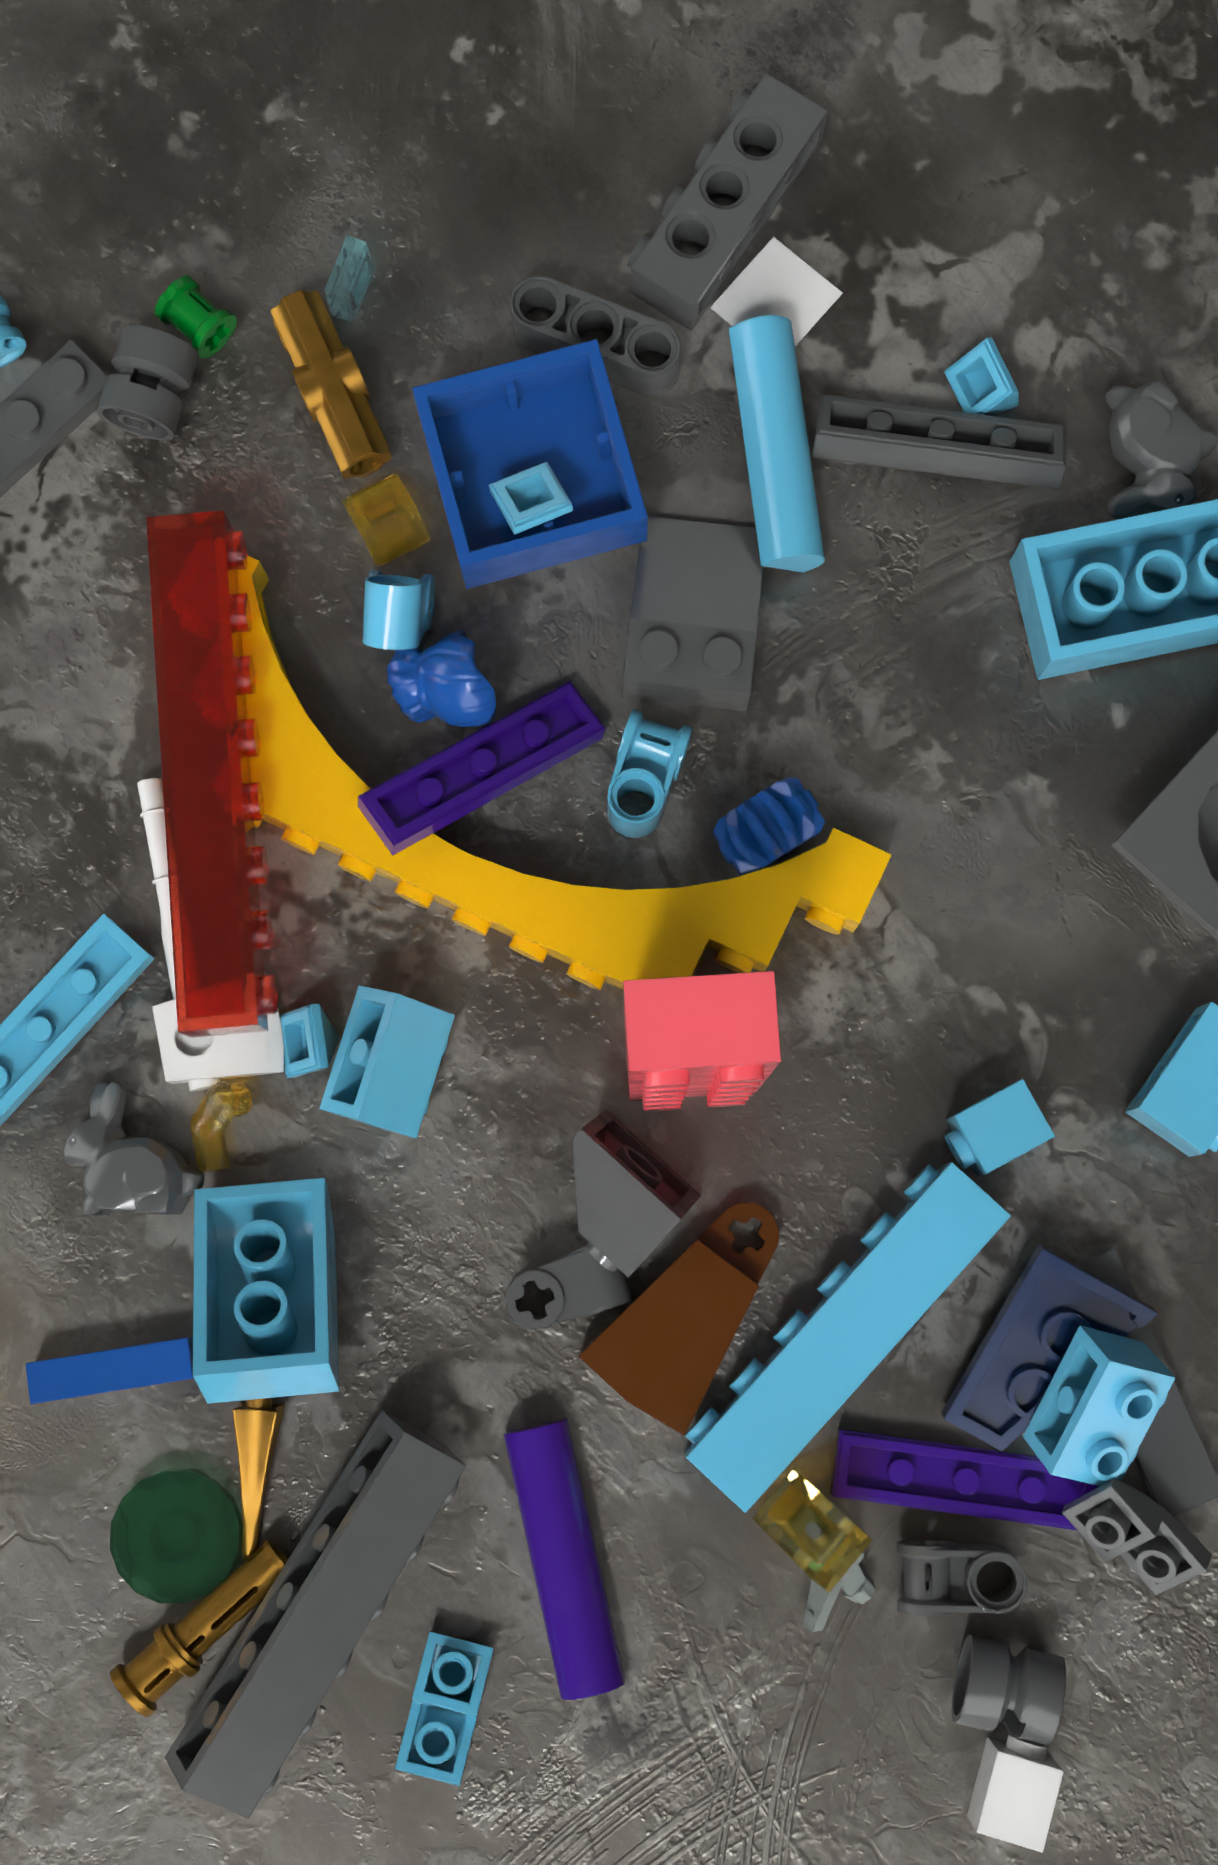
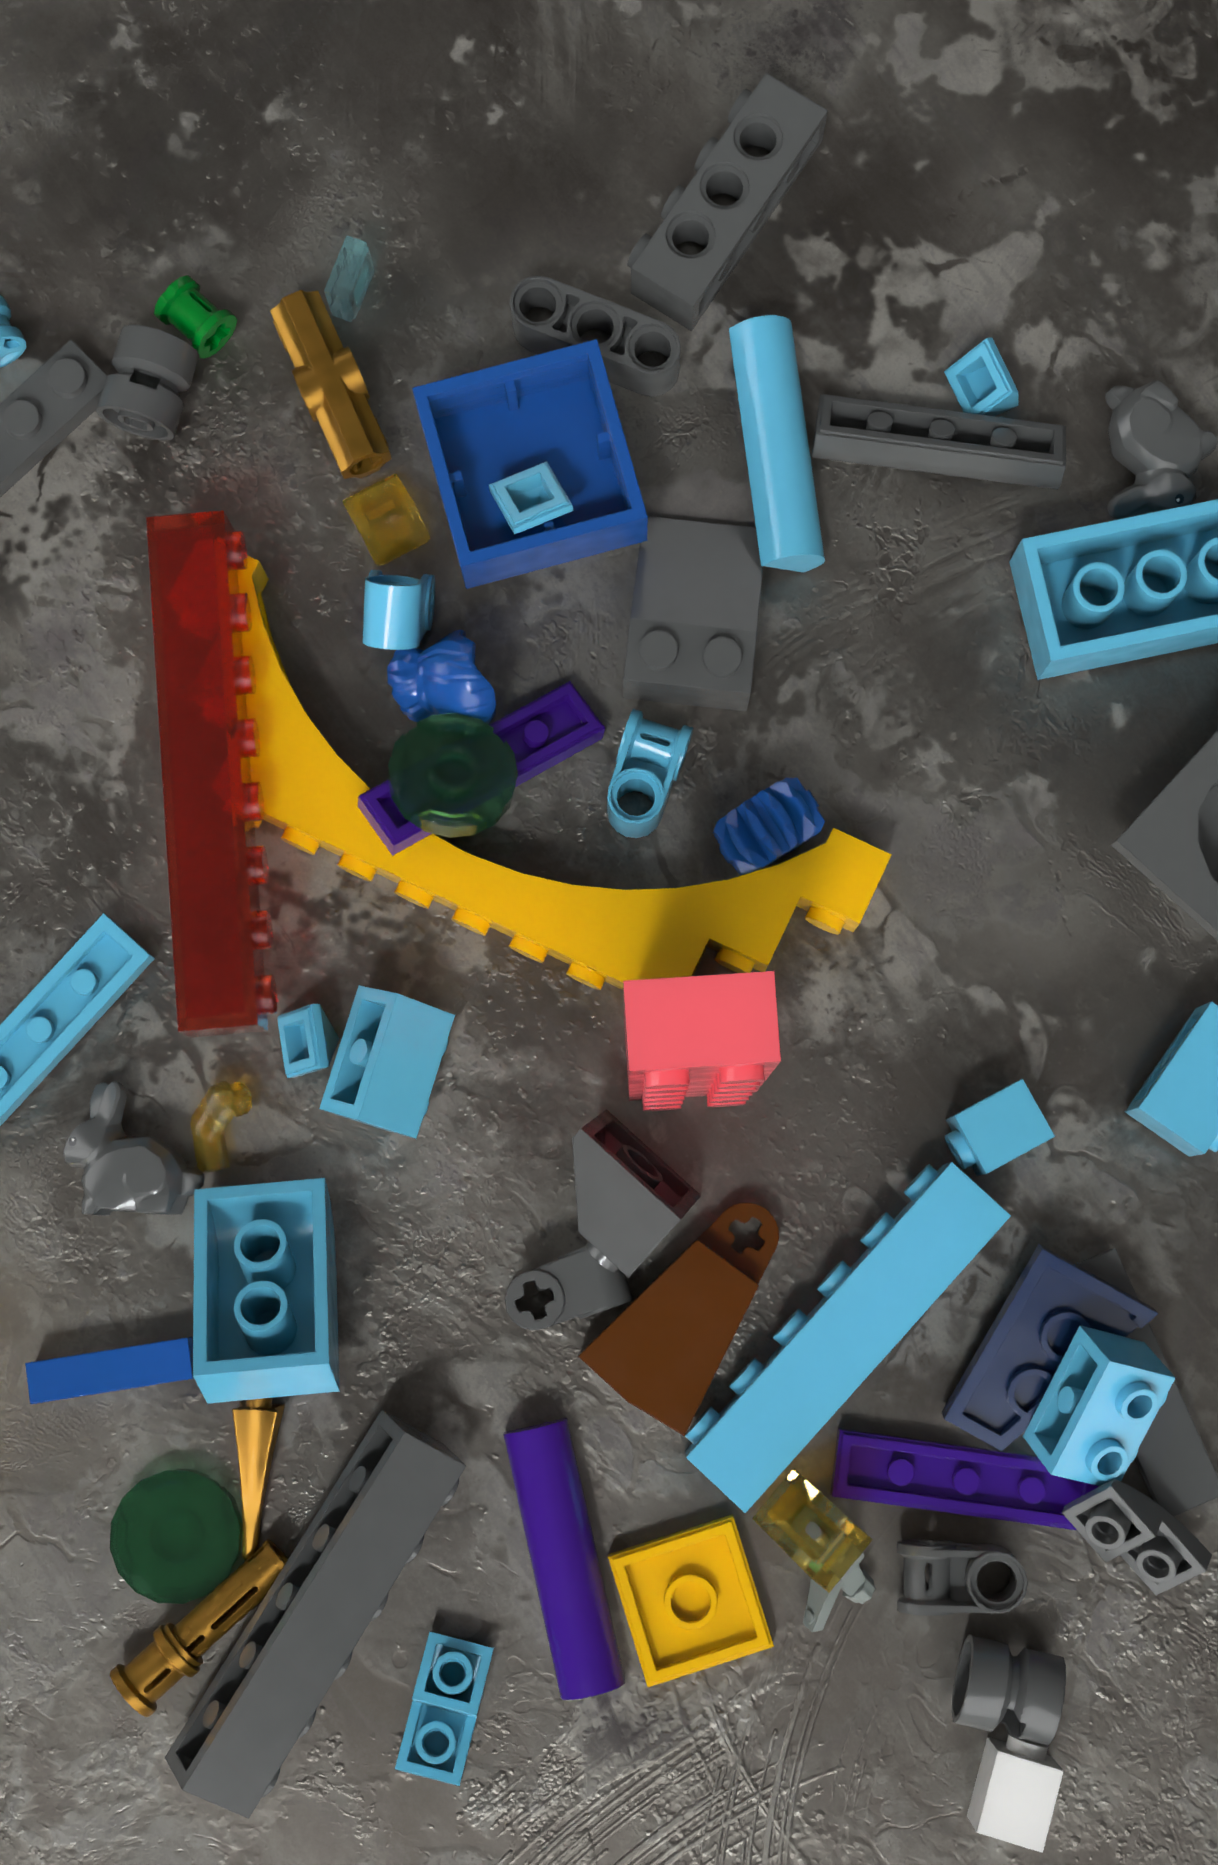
(208, 1058): white piece -> none
(452, 775): none -> clear green tile
(690, 1600): none -> yellow tile
(778, 285): white sticker -> none

